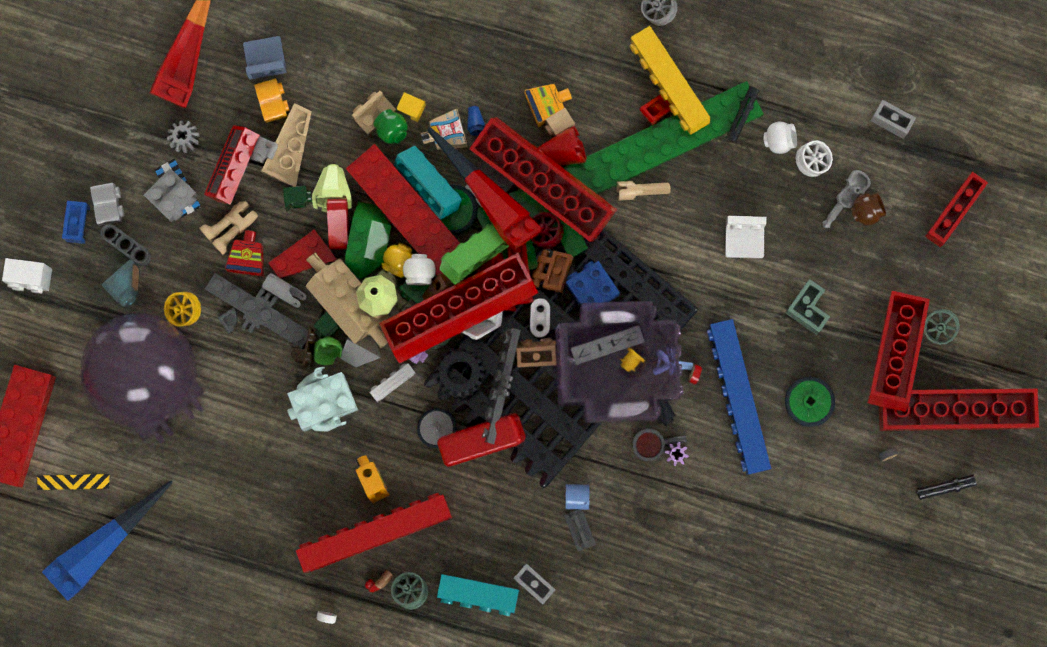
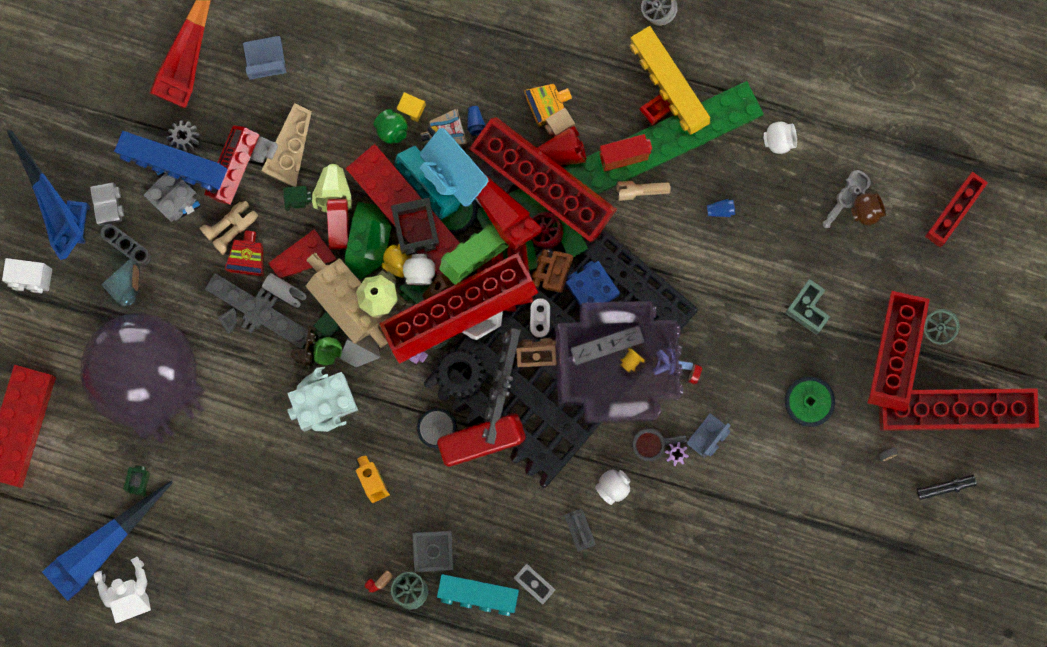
(58, 218): none -> blue plate
(62, 482): sticker -> none
(125, 598): none -> white torso
(136, 480): none -> dark green window
(170, 160): none -> blue brick
(182, 309): yellow wheel -> none
(271, 100): light orange brick -> none
(326, 617): white tile -> none
(366, 114): tan bracket -> none
(373, 534): red brick -> none
(391, 383): white piece -> none
(411, 207): none -> pearl dark grey window
(433, 551): none -> dark grey plate
(451, 168): none -> medium azure bracket
(577, 497): medium blue piece -> none
(613, 486): none -> white piece
(625, 152): none -> red brick
(666, 414): black brick -> none
(708, 435): none -> sand blue bracket
(722, 208): none -> blue cone
(739, 397): blue brick -> none
(745, 237): white bracket -> none
(751, 94): black pin -> none
(814, 158): white wheel -> none
(893, 119): light grey brick -> none

